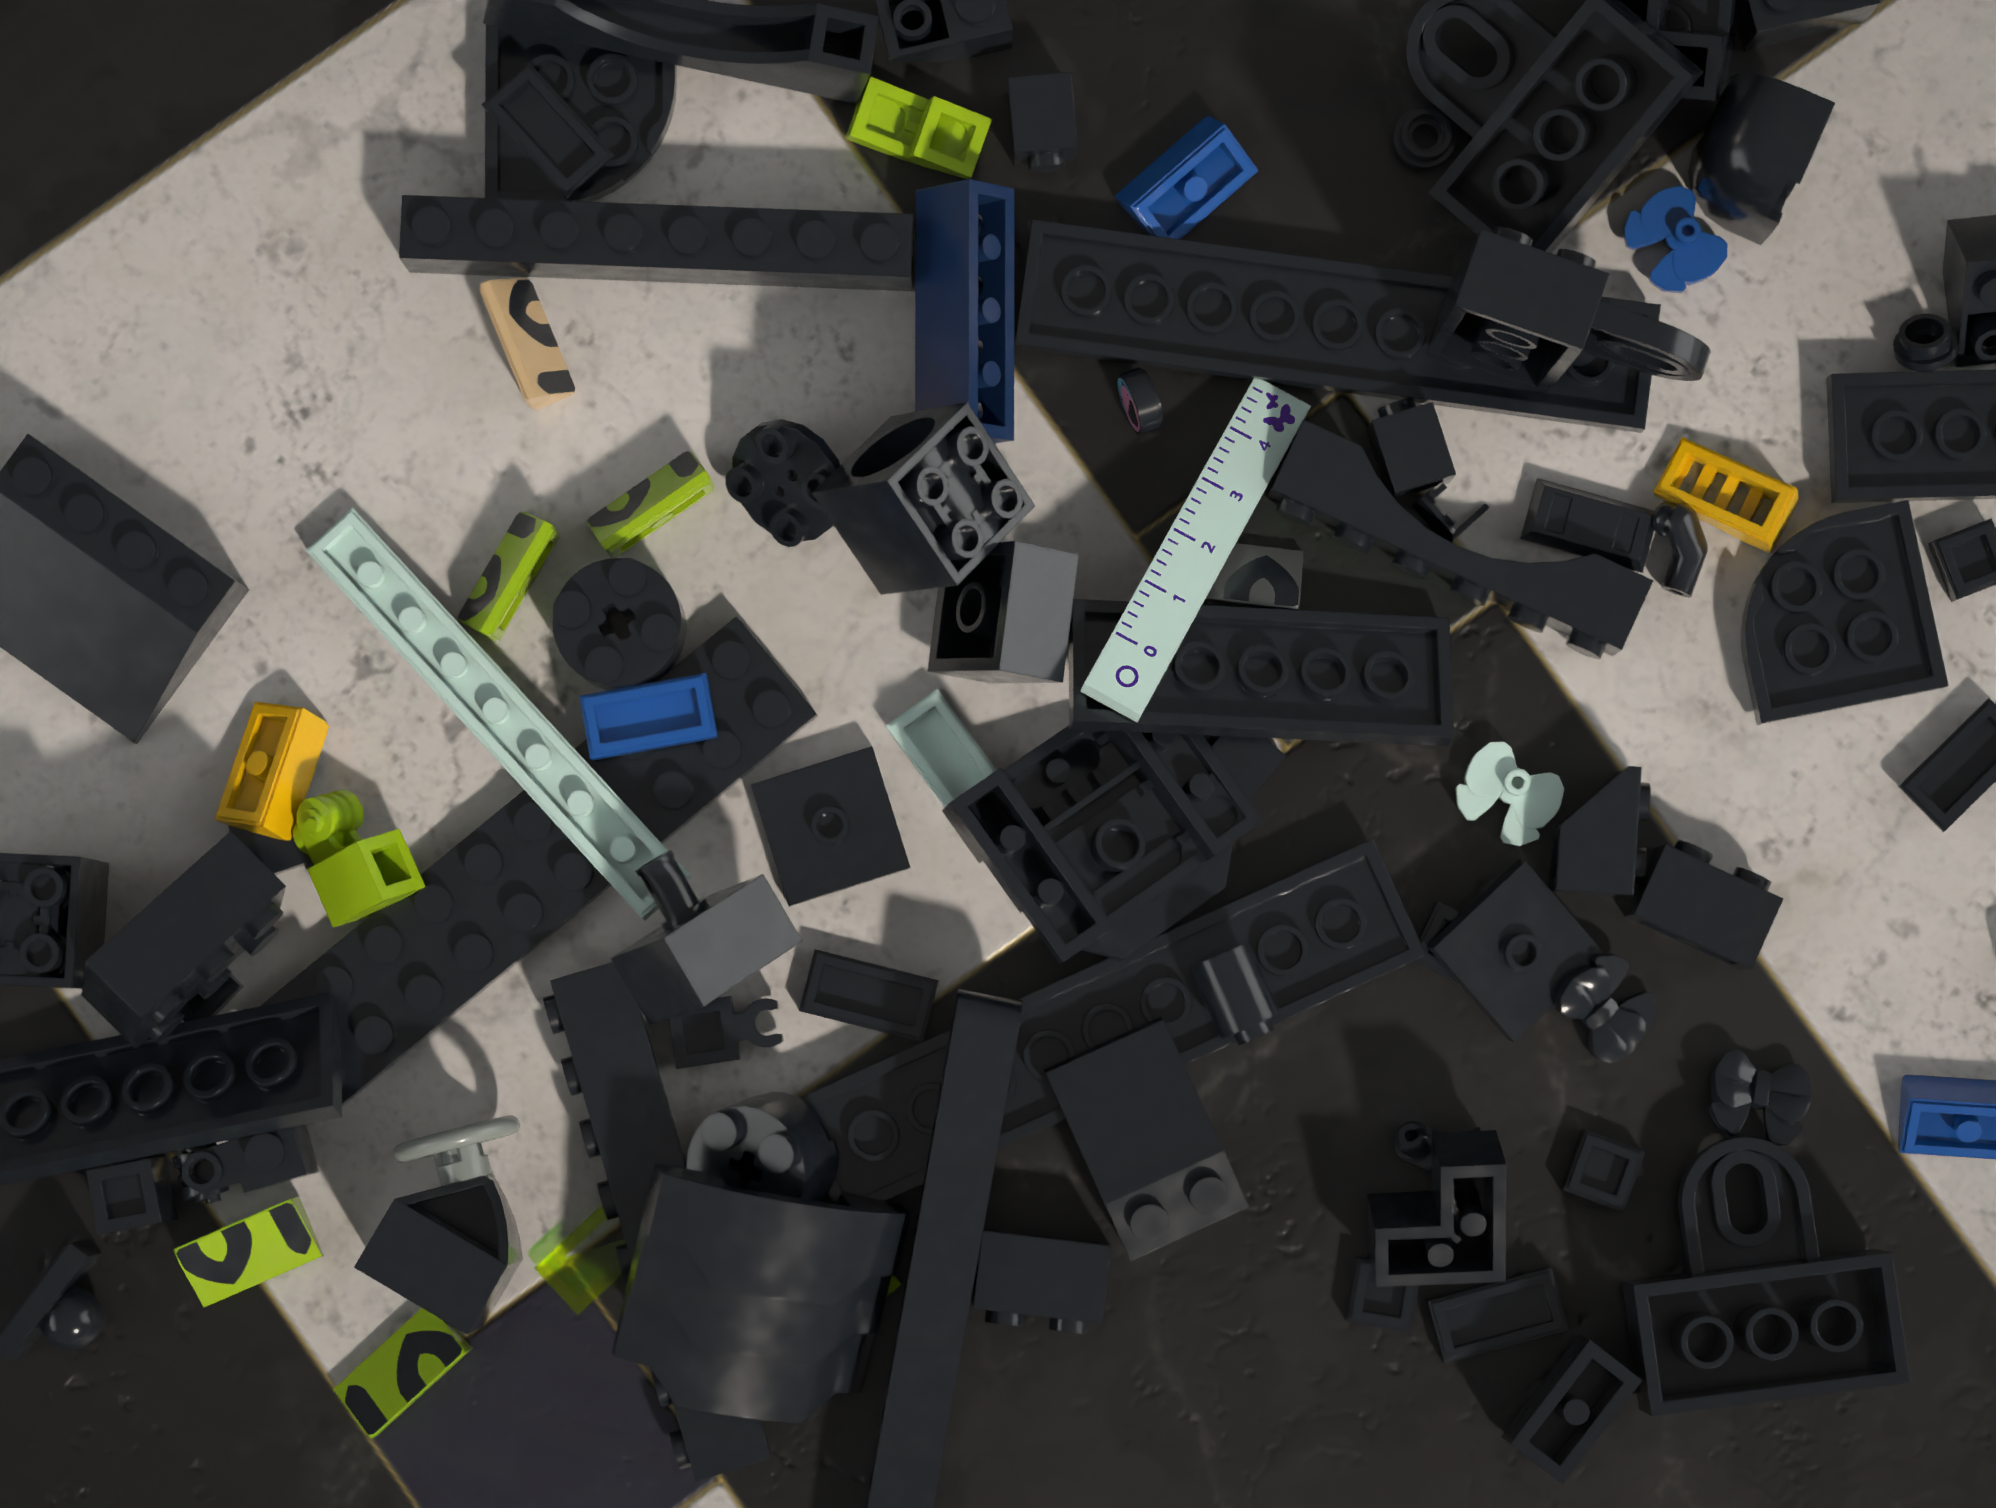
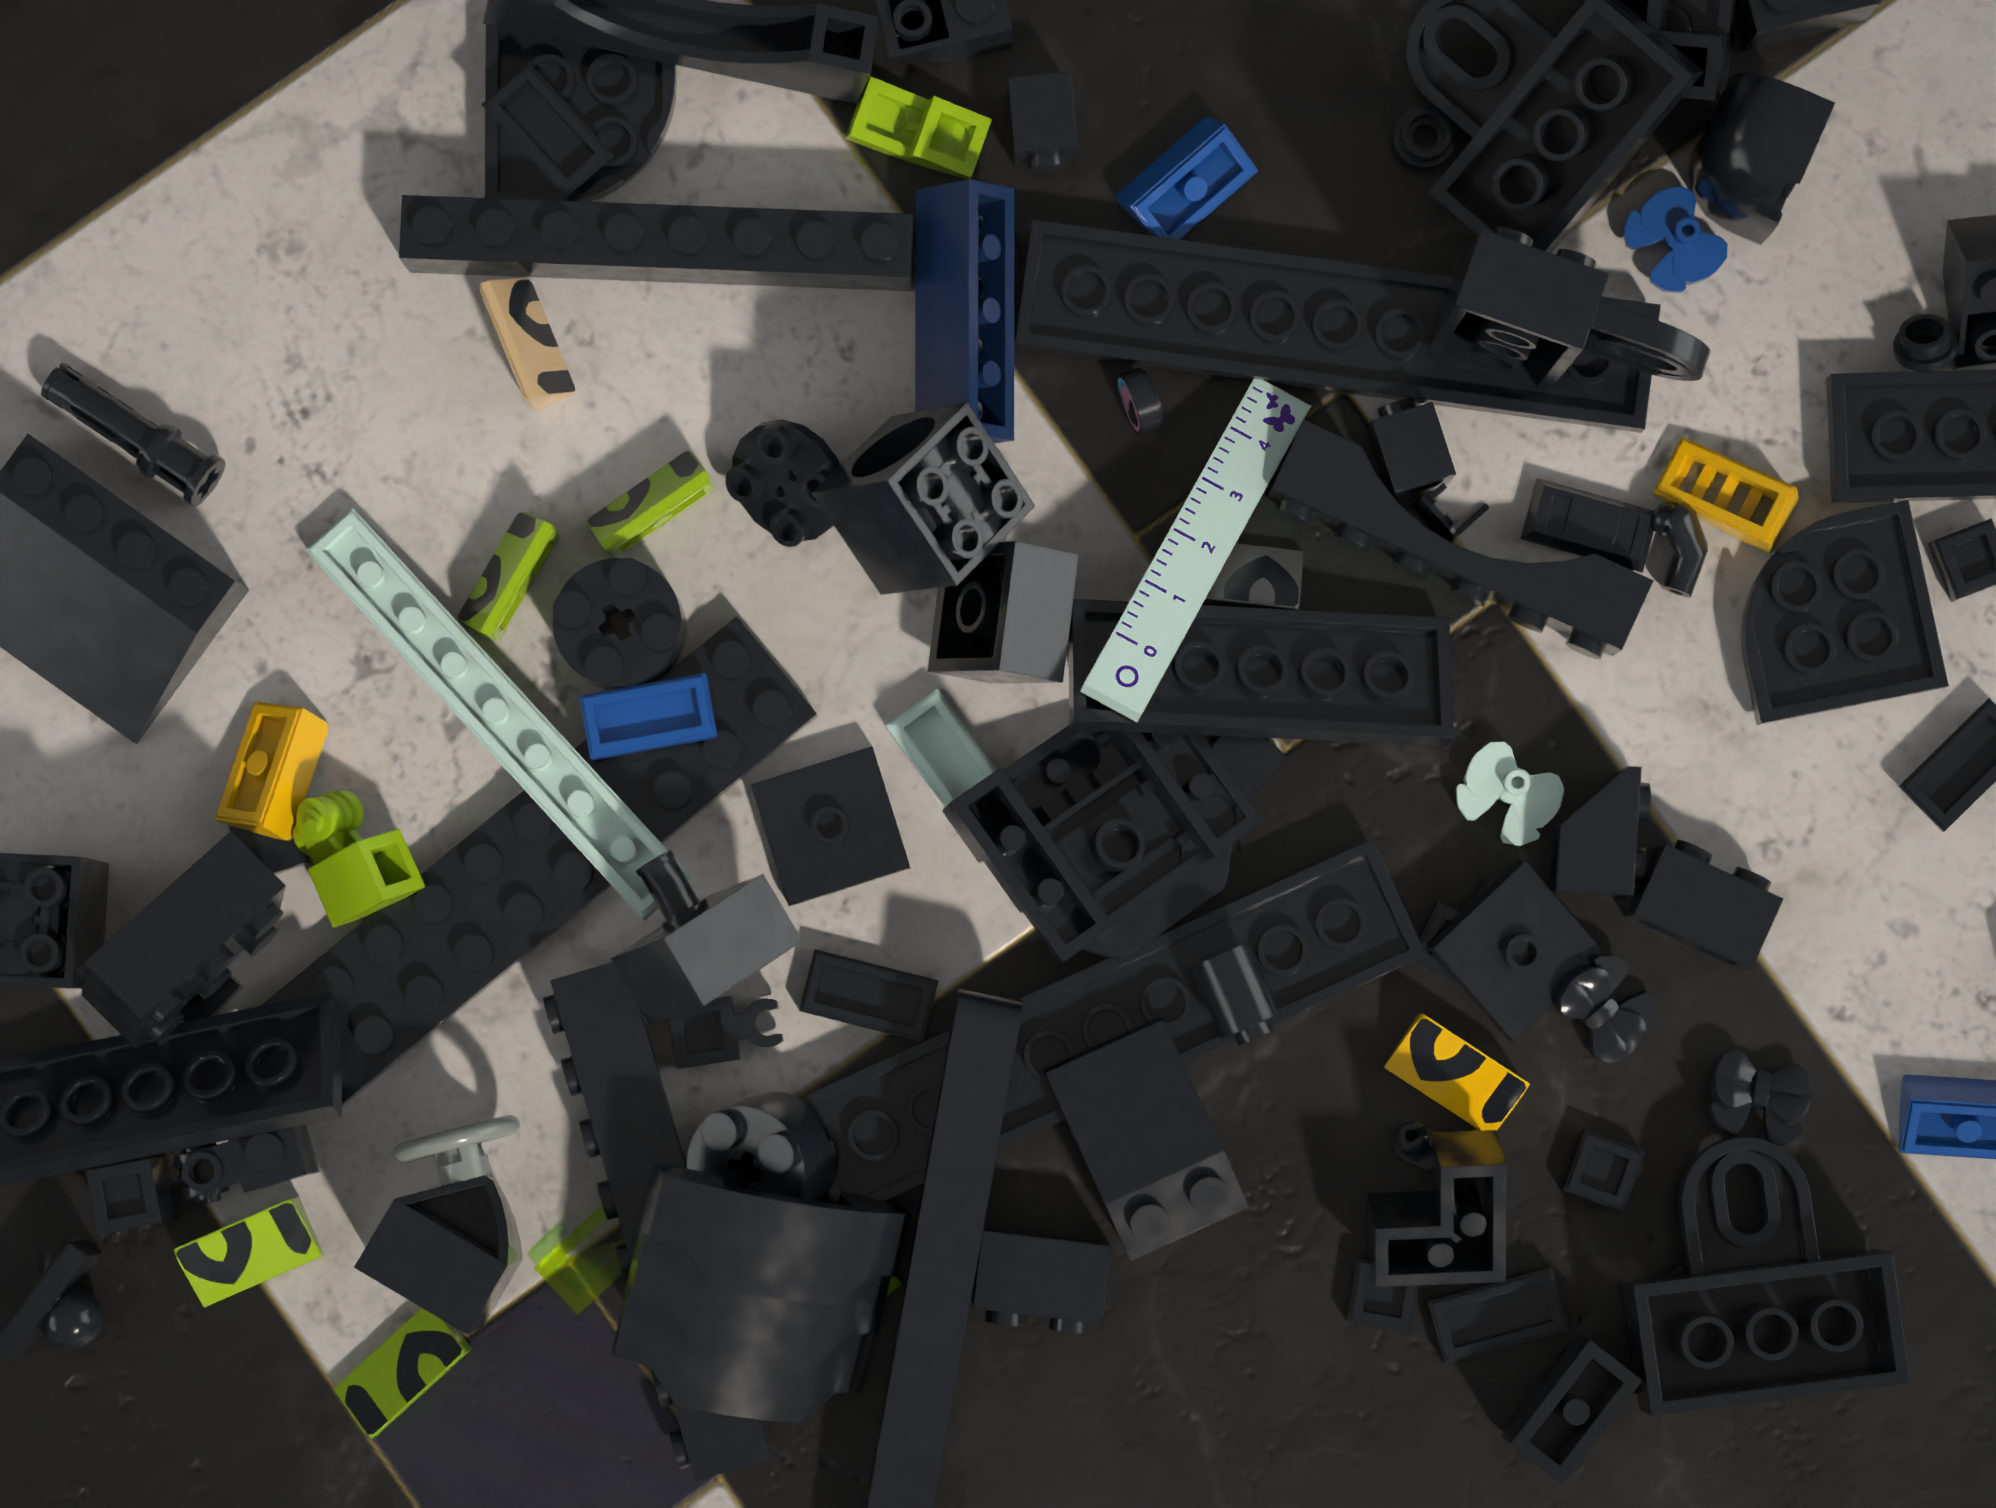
(155, 447): none -> black pin
(1455, 1074): none -> slope

